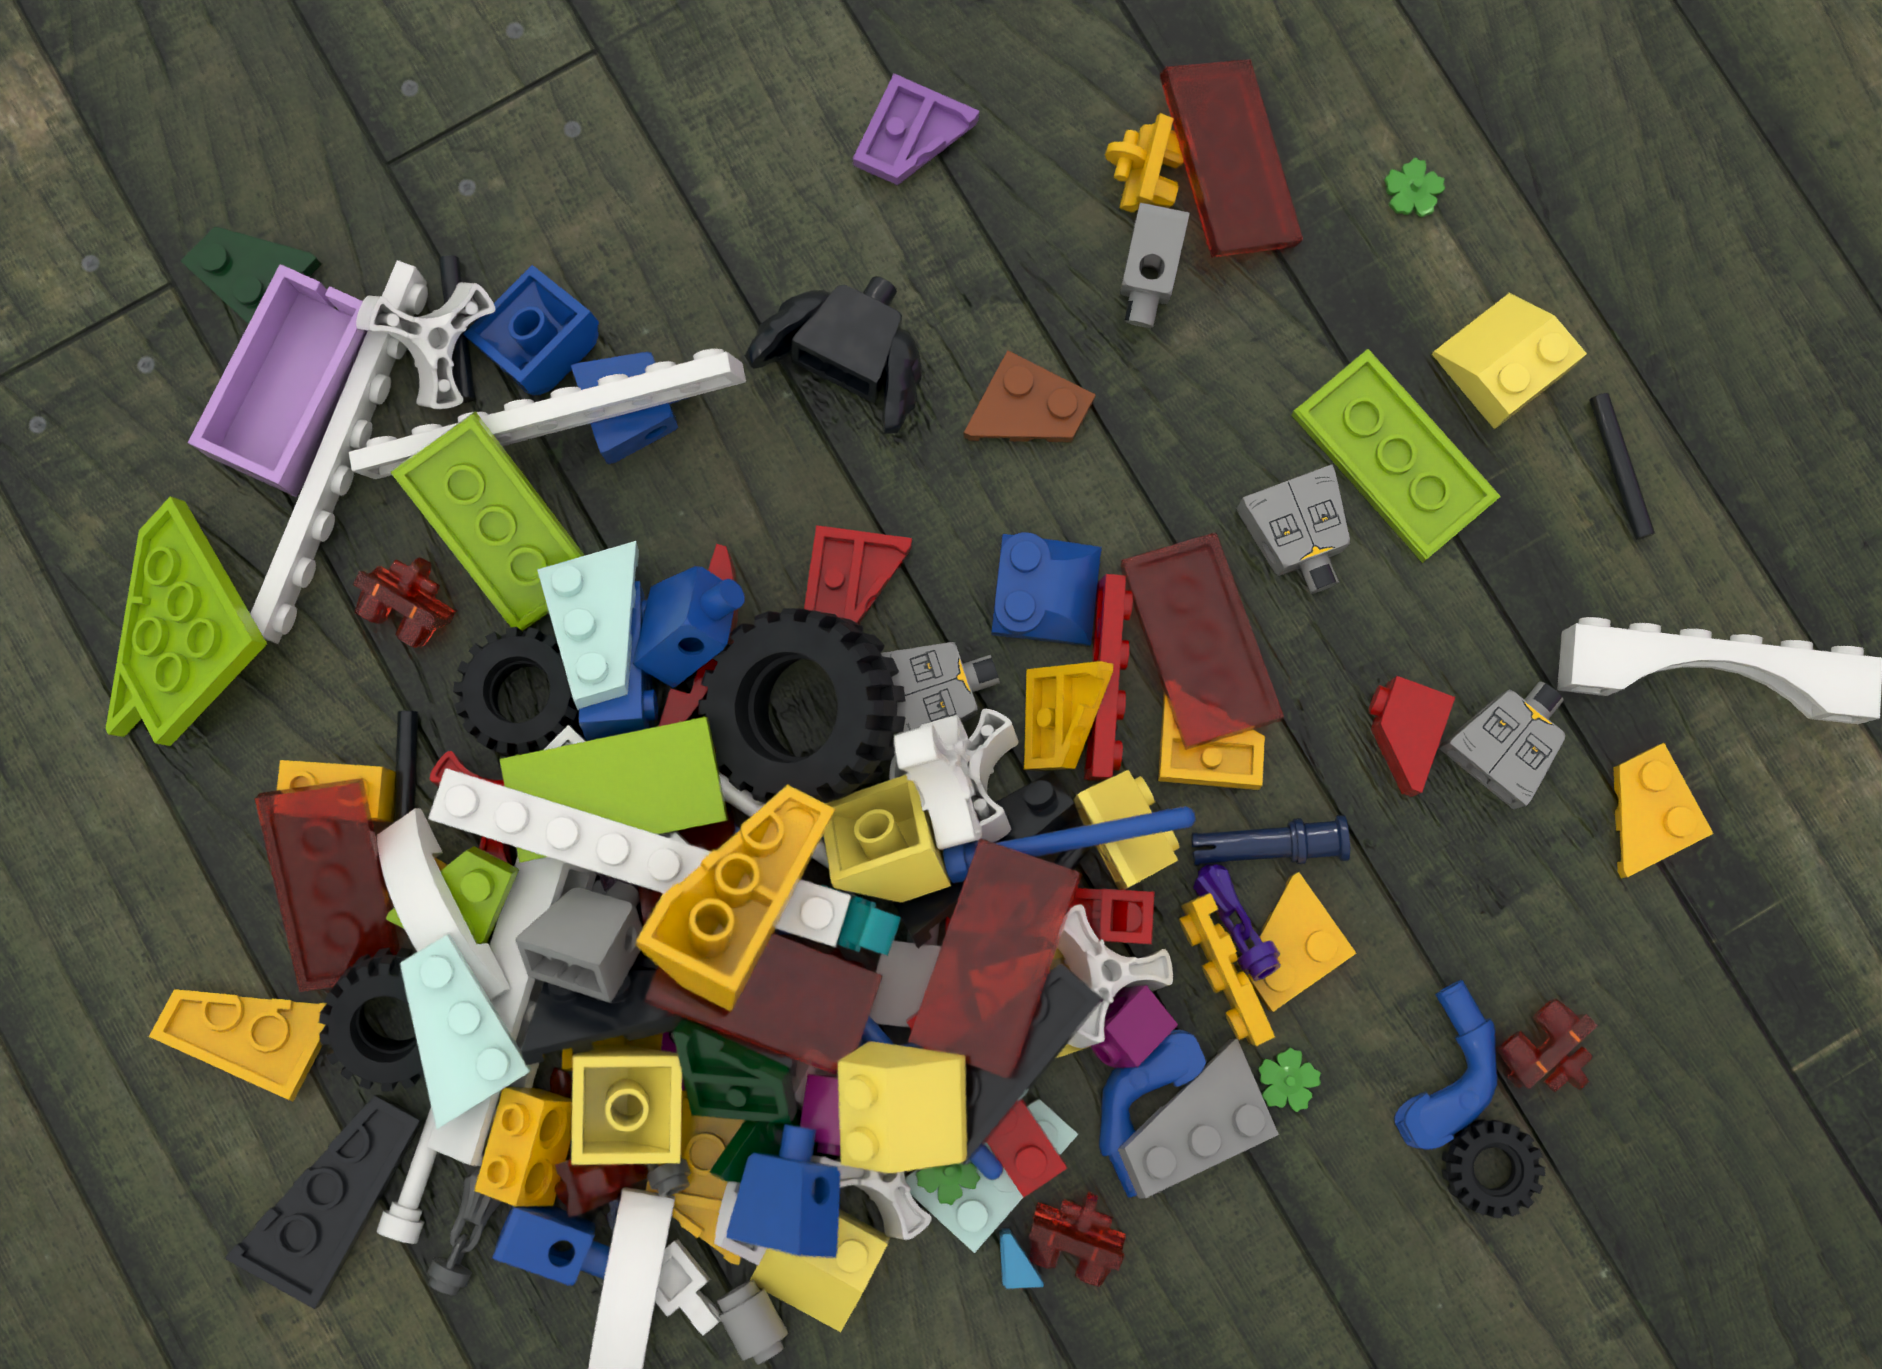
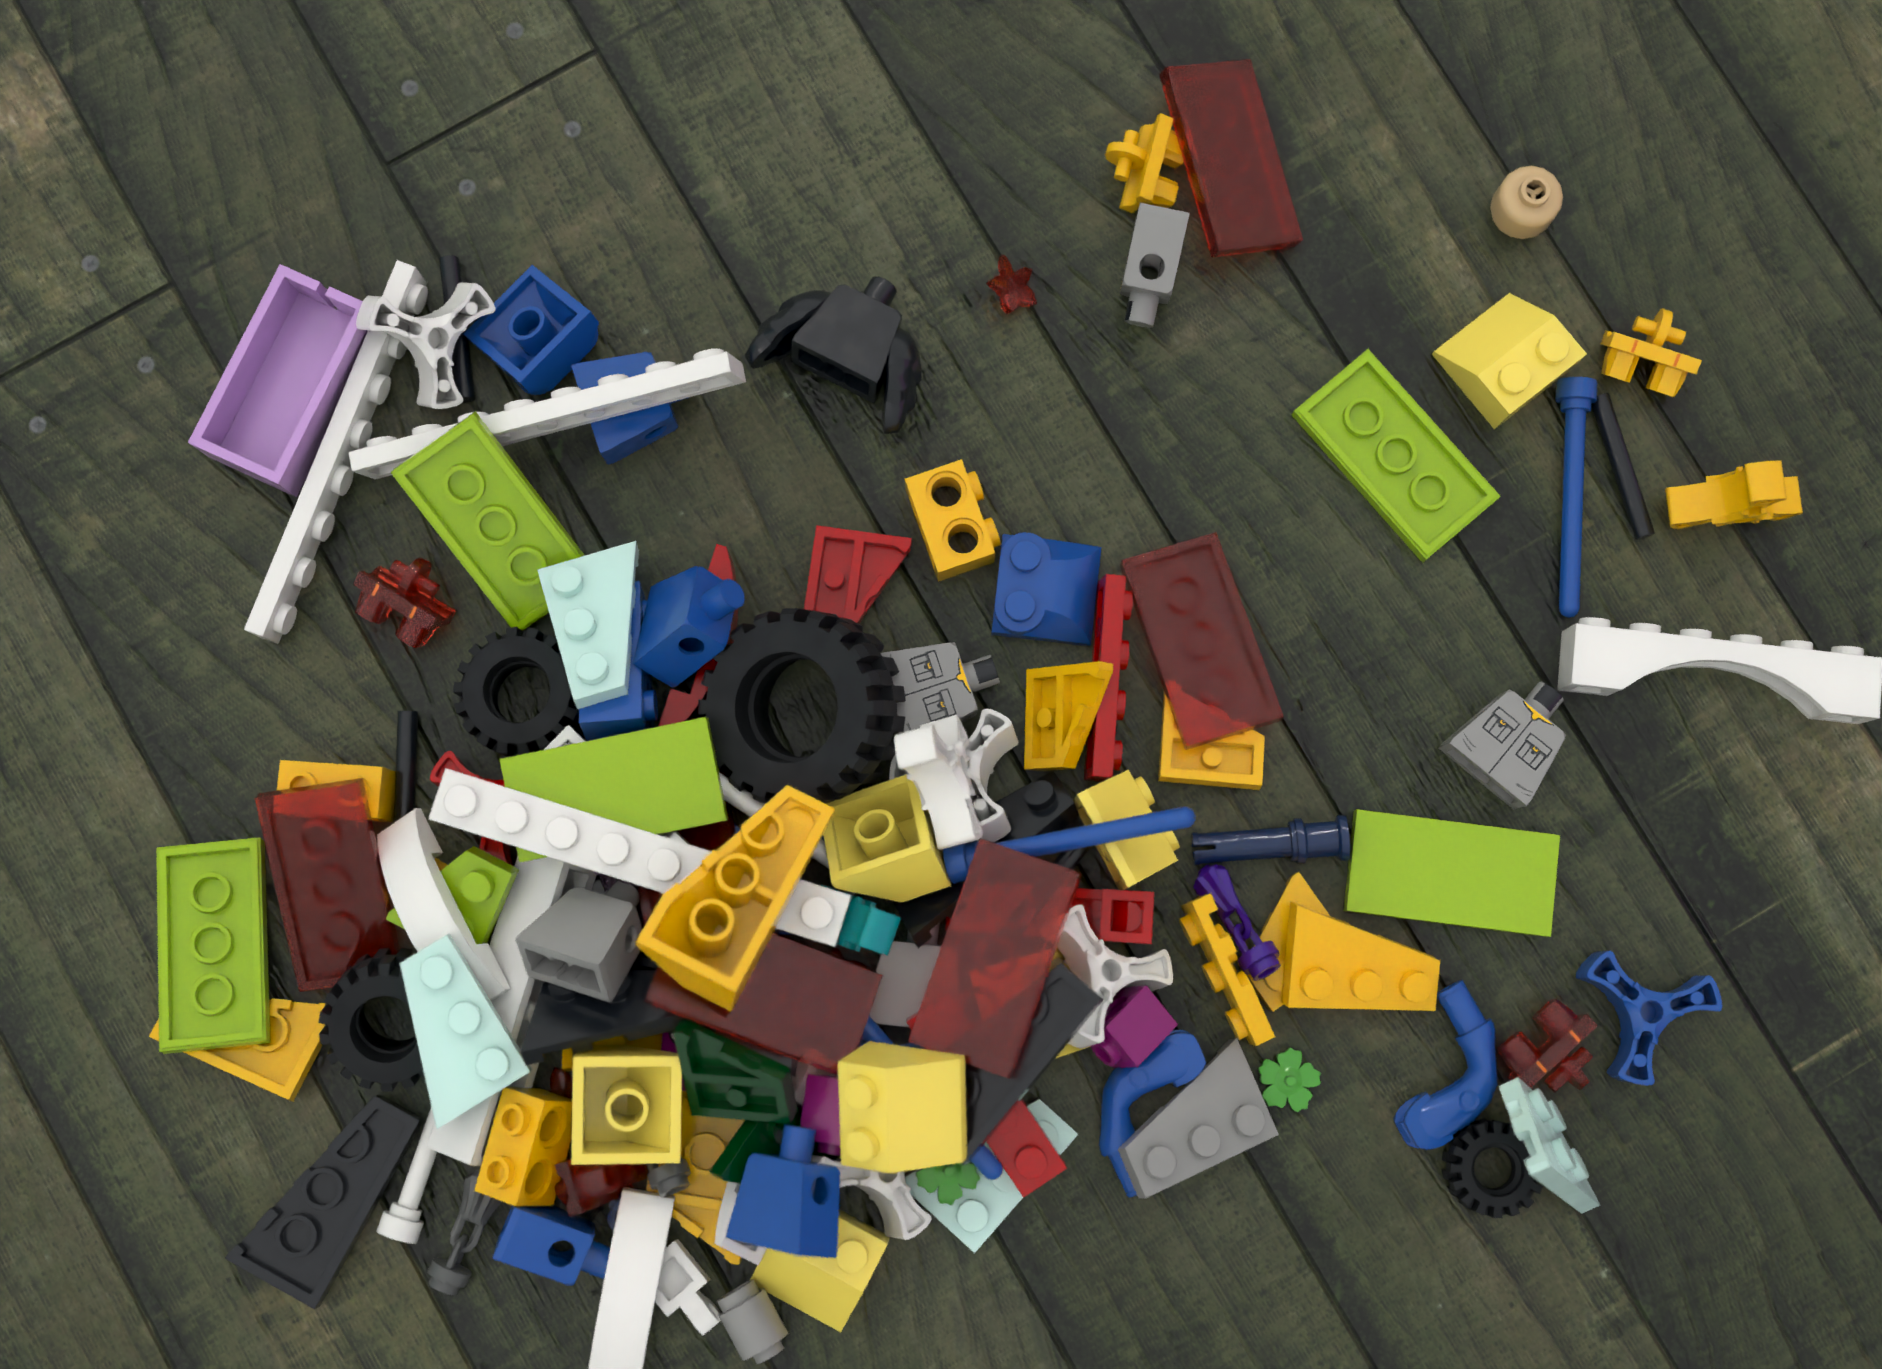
(180, 630): lime wing -> none
(212, 945): none -> lime tile
(242, 266): dark green wing -> none
(910, 130): medium lavender wing -> none
(941, 523): none -> yellow brick
(1012, 286): none -> clear red plant
(1015, 1264): dark azure slope -> none
(1029, 404): dark orange wing -> none
(1080, 1233): clear red hips -> none
(1299, 526): light grey torso -> none
(1351, 968): none -> yellow wing
(1409, 729): red slope -> none
(1414, 189): bright green plant -> none
(1452, 873): none -> lime tile
(1526, 202): none -> tan head
(1550, 1158): none -> light aqua wing
(1575, 400): none -> blue piece
(1643, 1012): none -> blue piece
(1654, 810): yellow wing -> none
(1669, 366): none -> yellow hips
(1736, 497): none -> yellow piece

